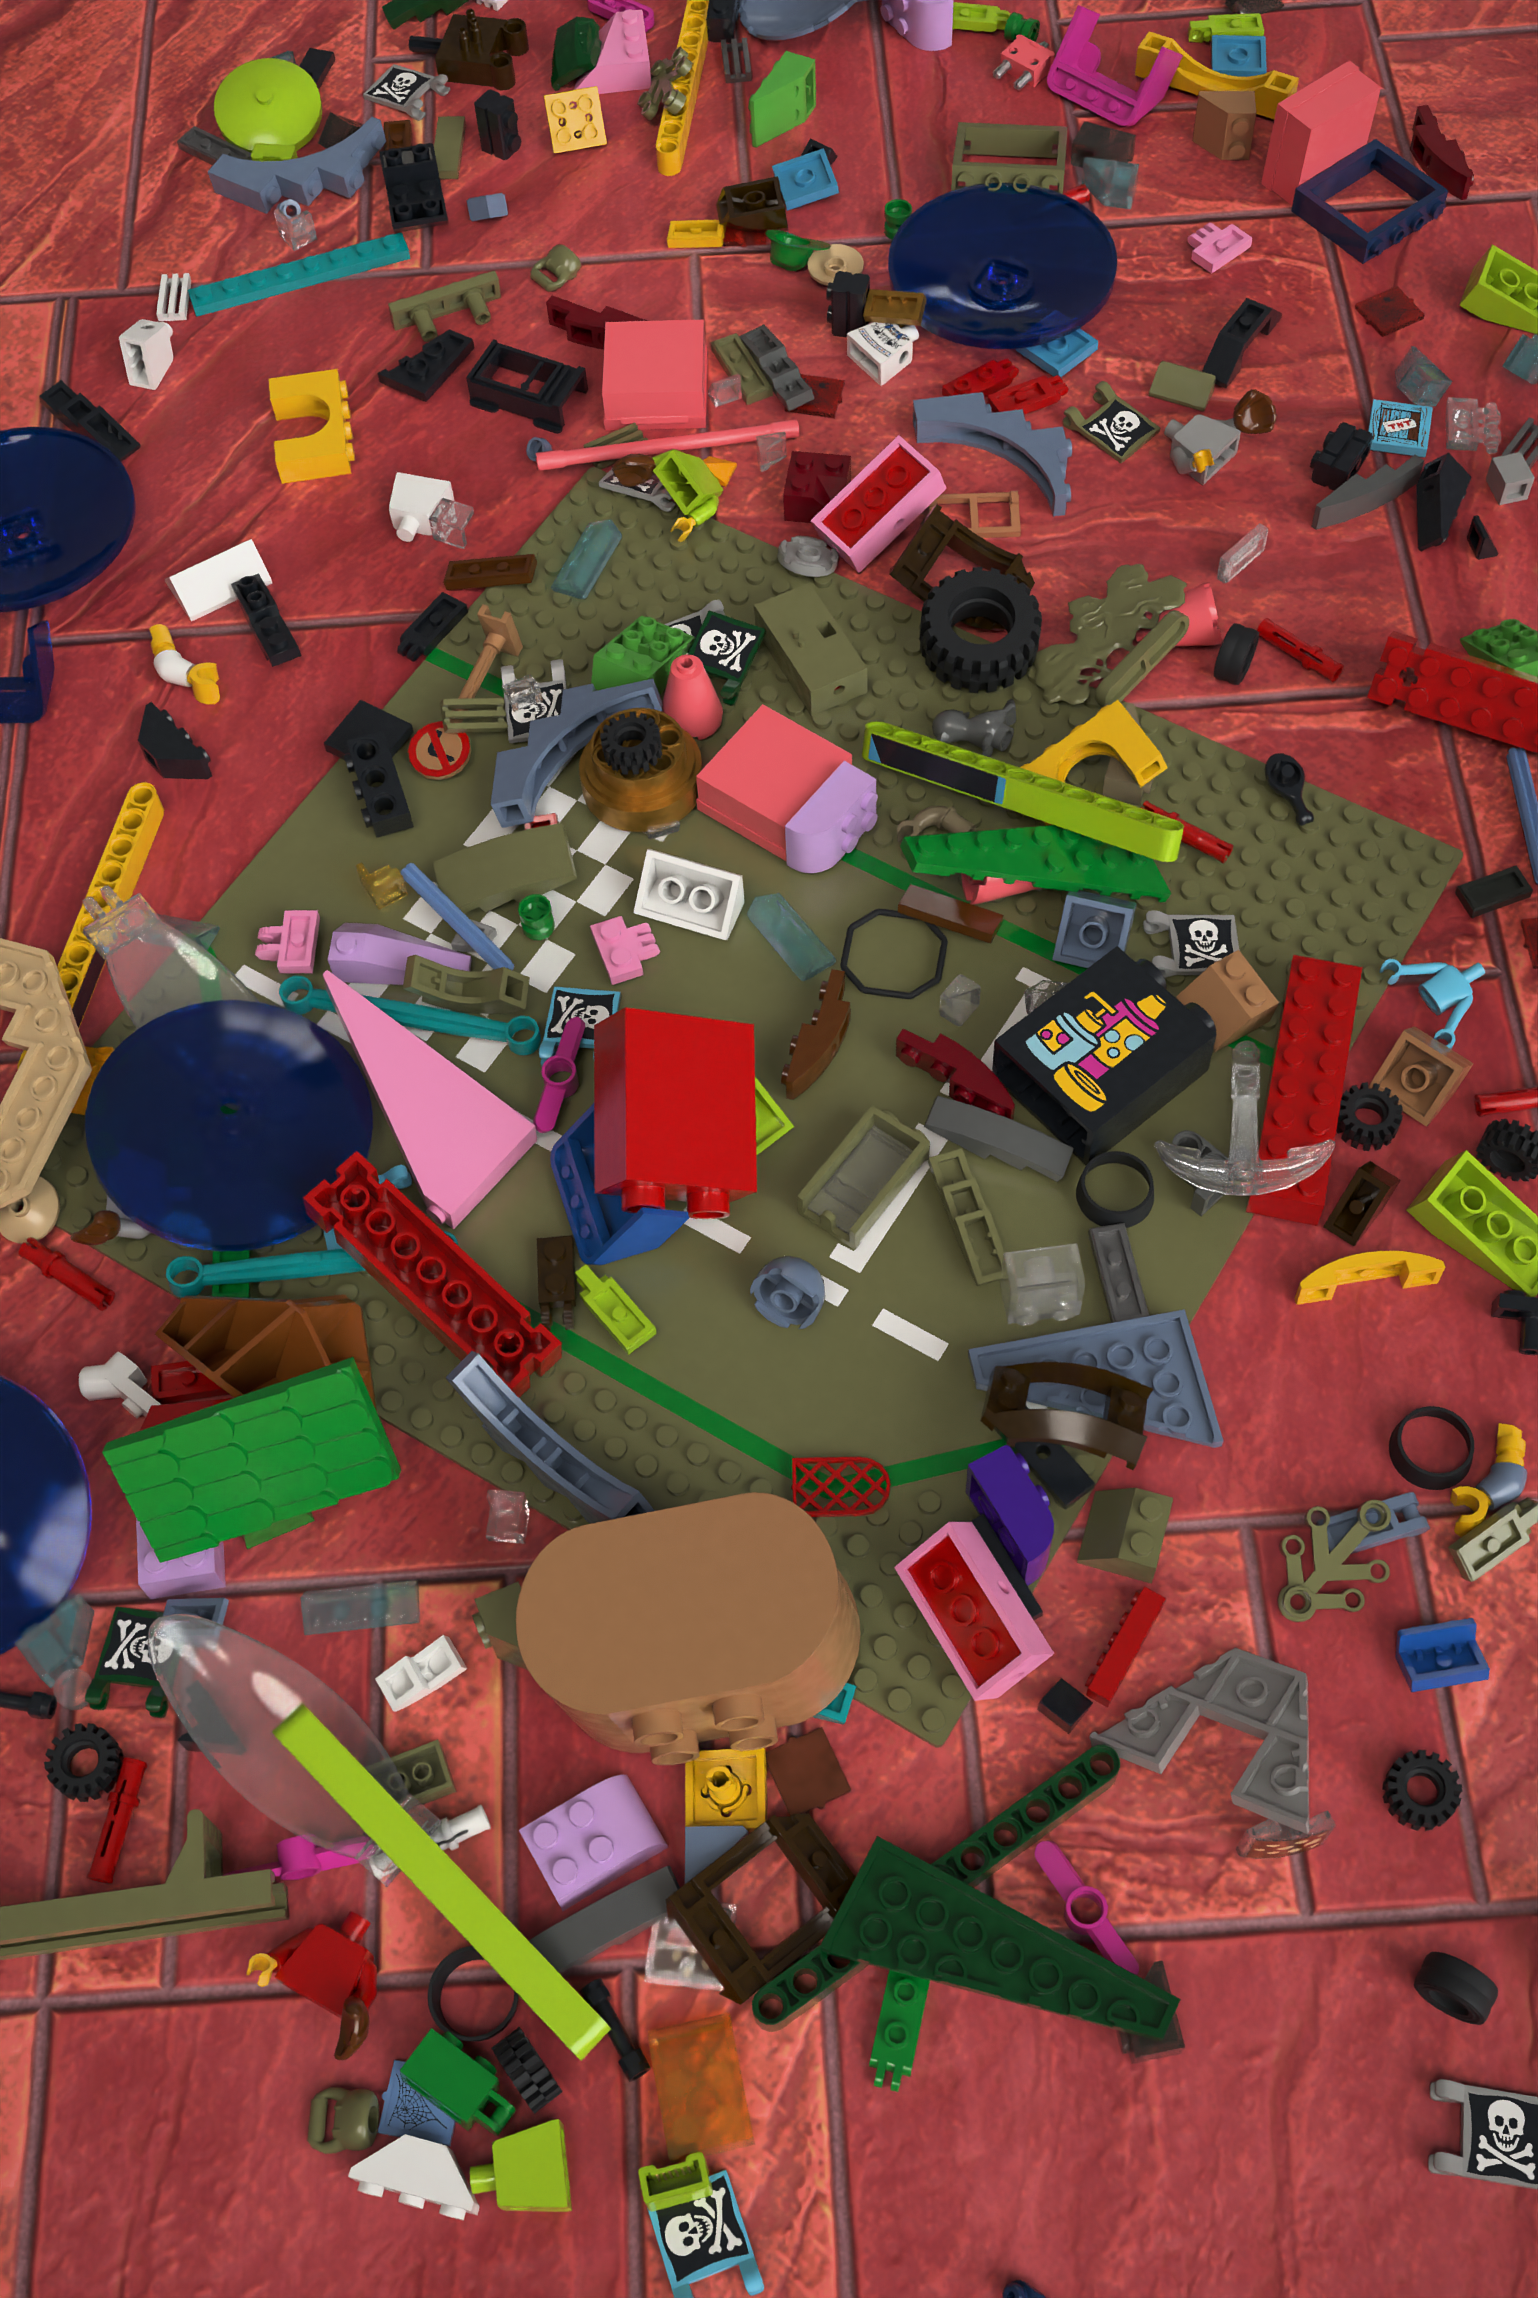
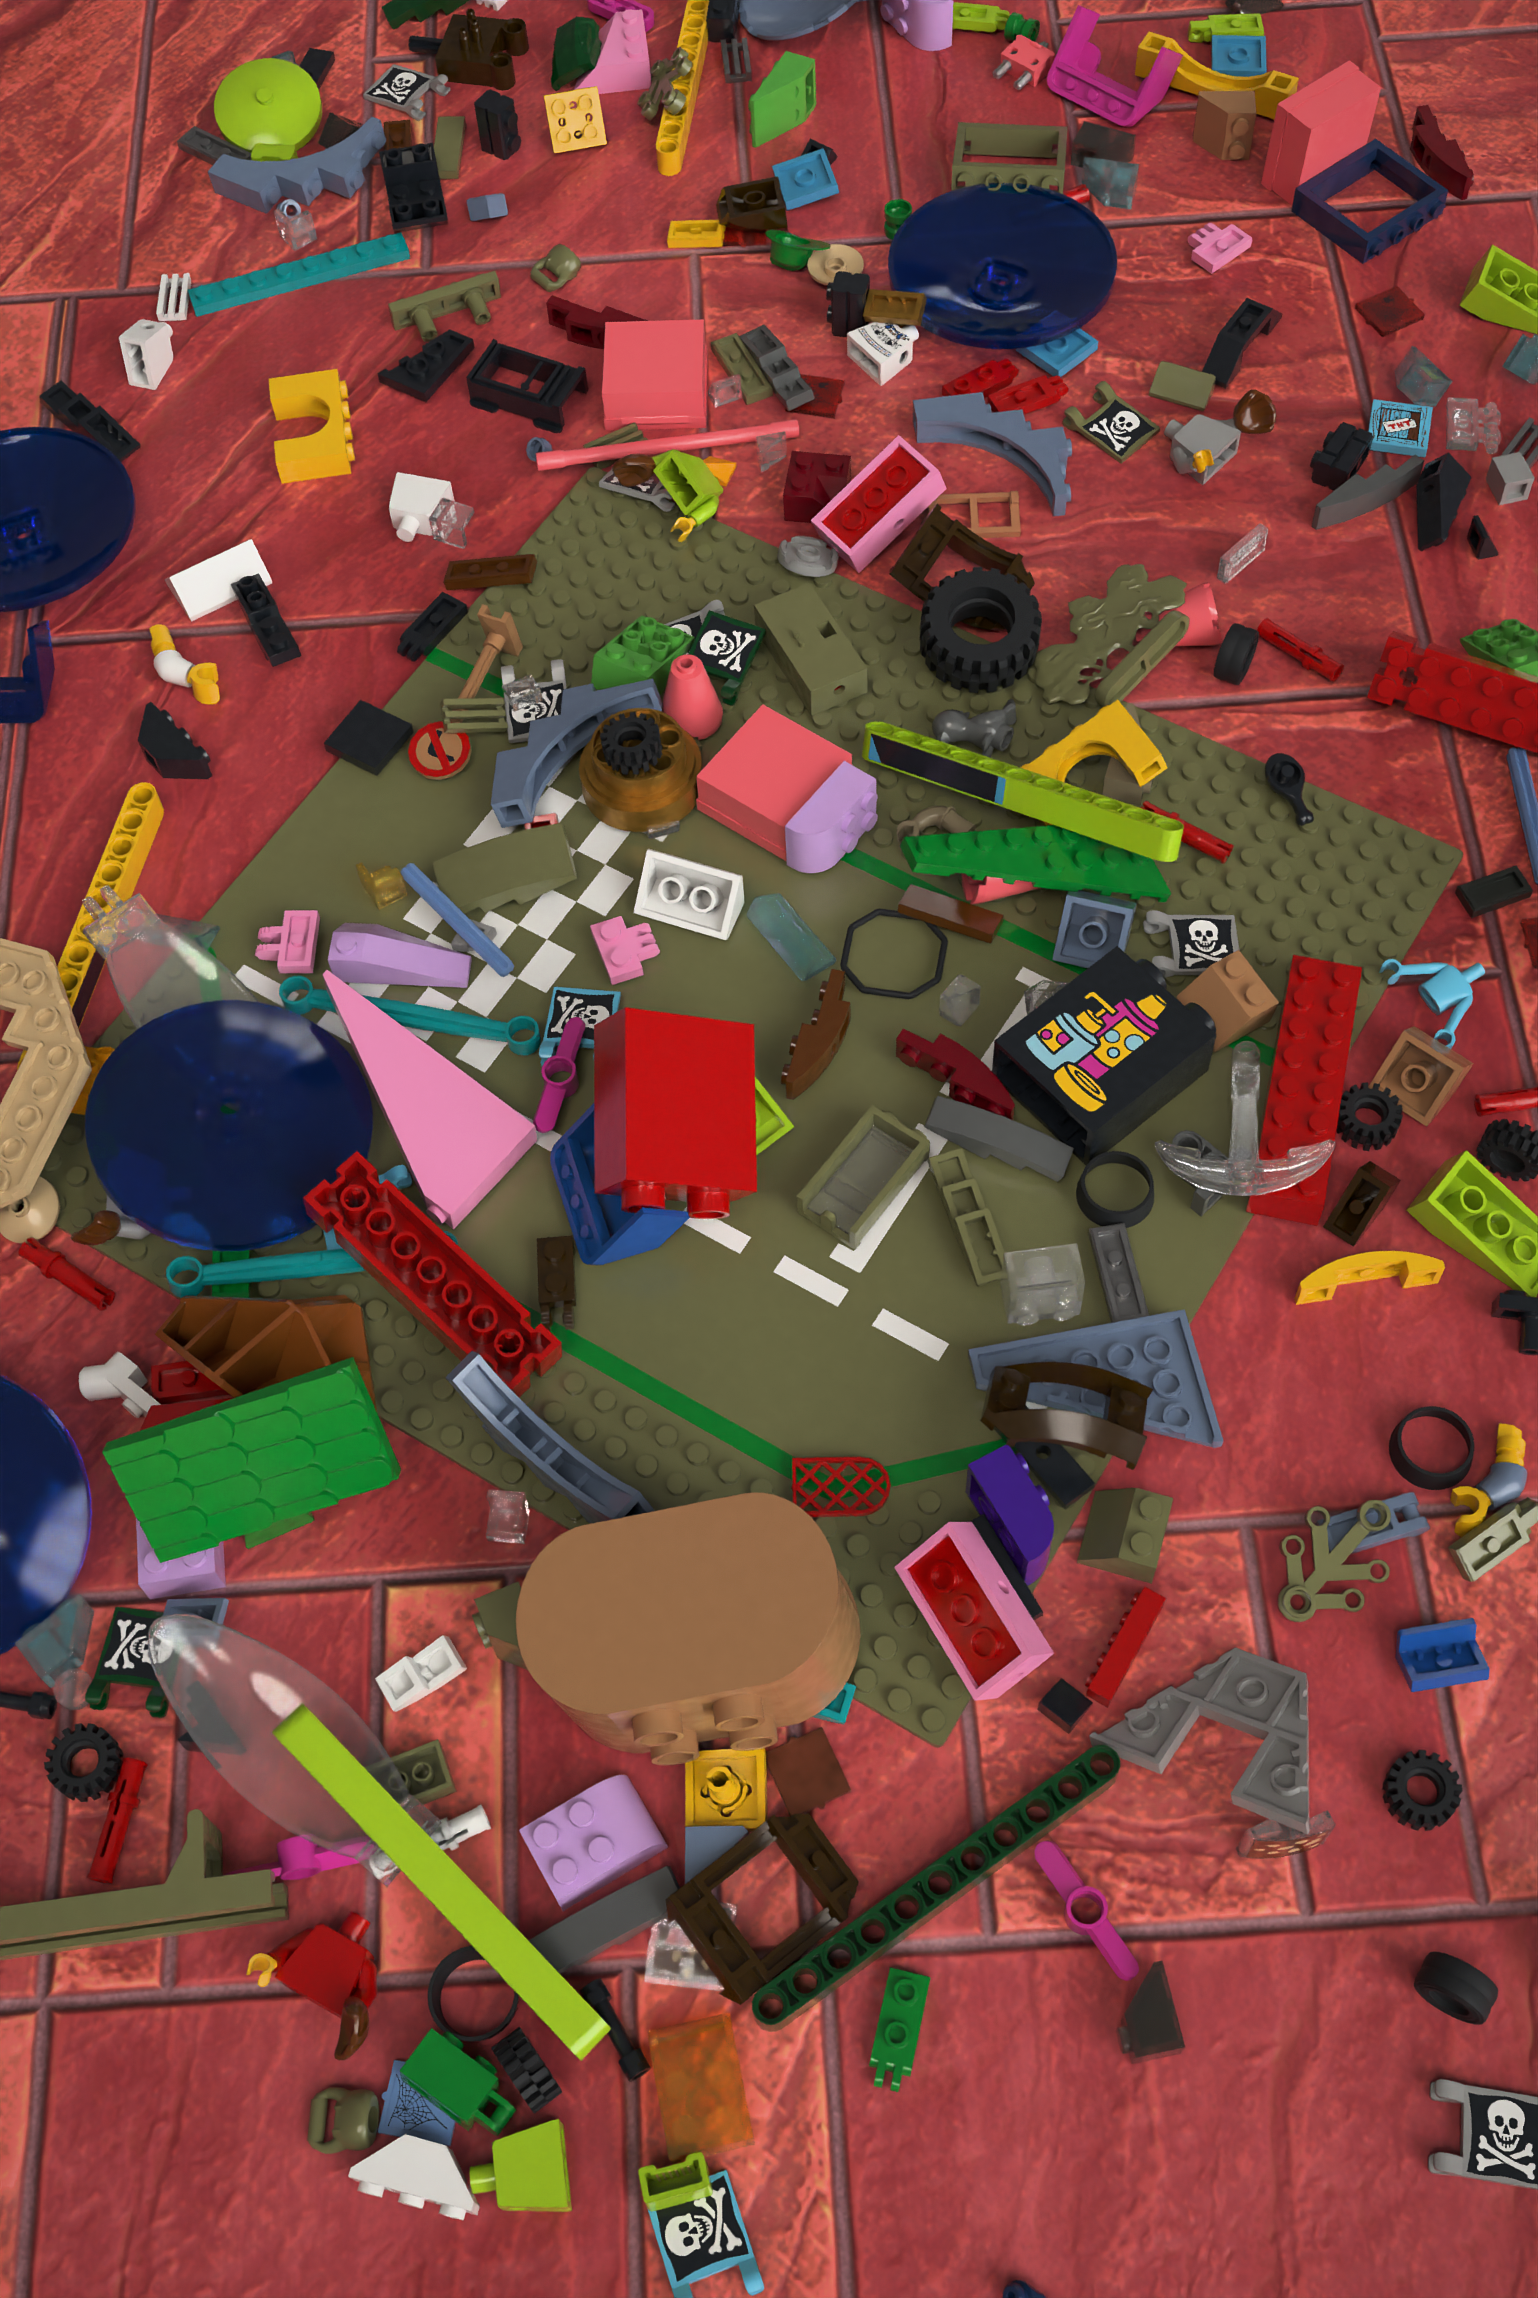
(360, 1607): clear light blue slope -> none
(378, 769): black brick -> none
(466, 991): olive arch -> none
(536, 917): green wheel -> none
(587, 559): clear light blue slope -> none
(614, 1310): lime hinge -> none
(789, 1292): sand blue cylinder -> none
(945, 1931): dark green wing -> none

